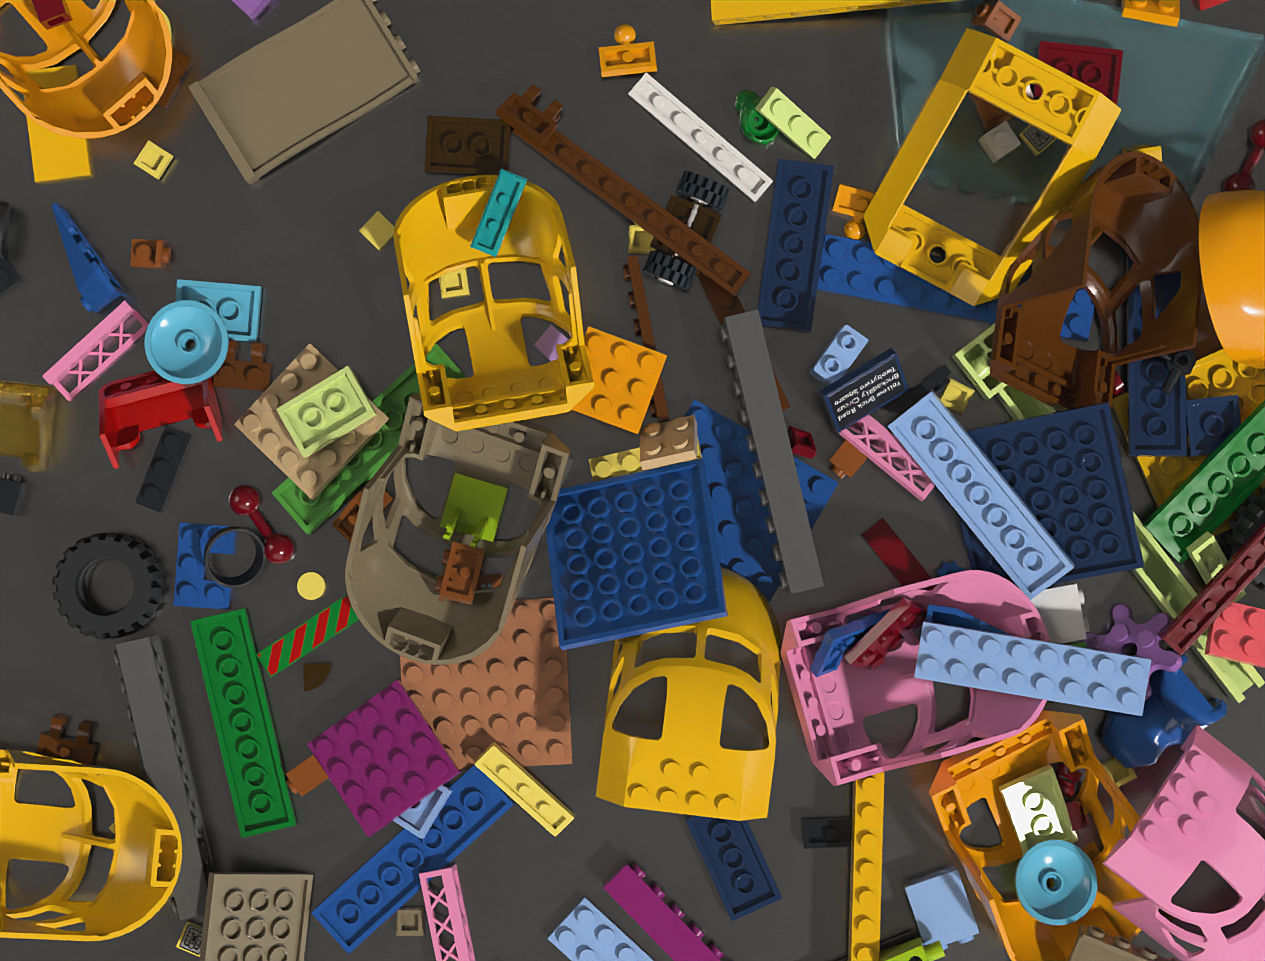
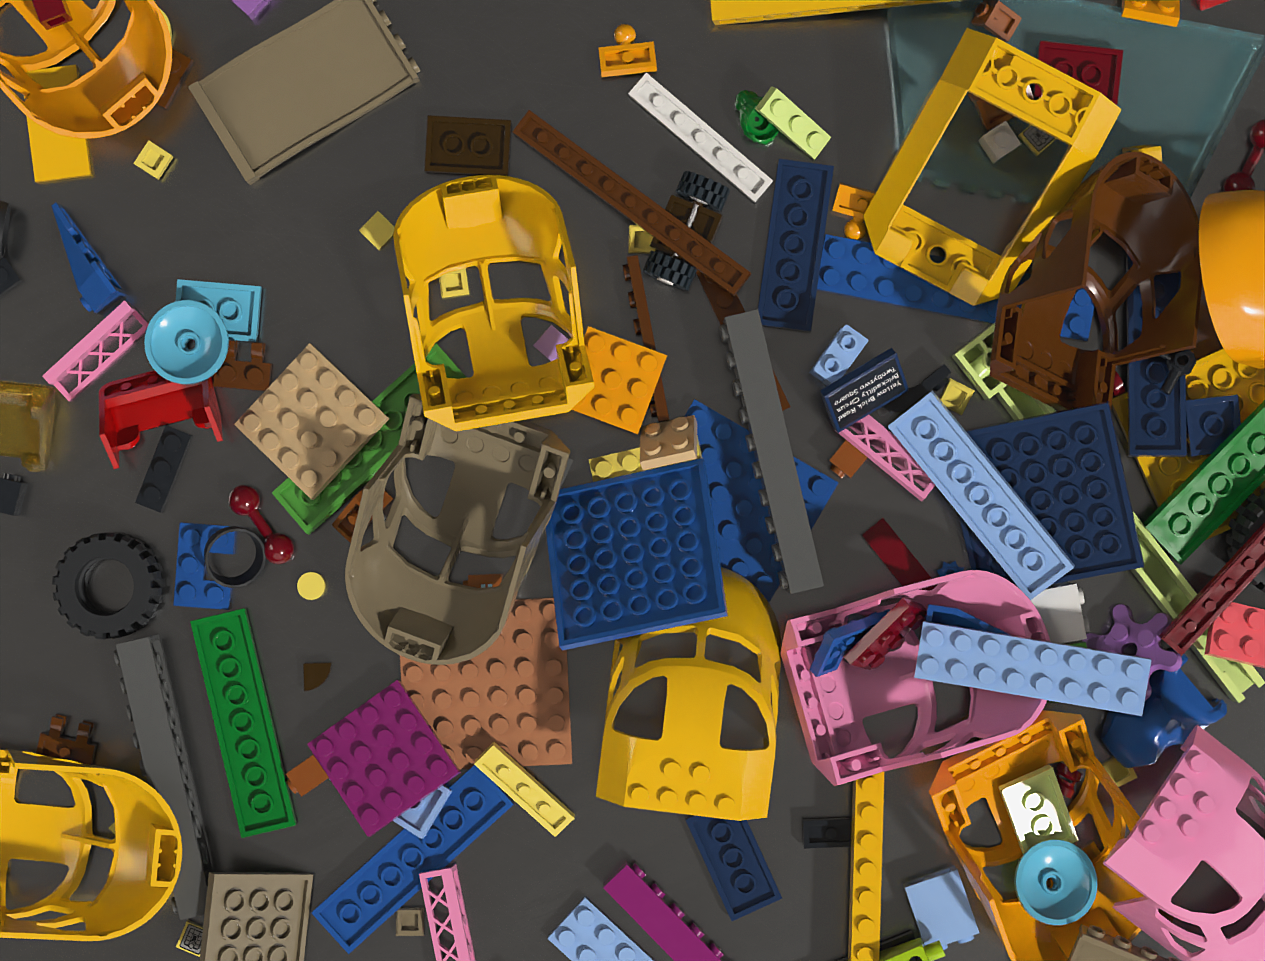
(150, 254): dark orange bracket -> none
(307, 636): tile -> none
(326, 411): yellowish green plate -> none
(461, 573): dark orange bracket -> none
(473, 508): lime plate -> none
(498, 212): teal tile -> none
(527, 119): reddish brown plate -> none
(801, 442): dark red tile -> none
(1076, 815): dark red tile -> none
(1208, 558): yellowish green plate -> none

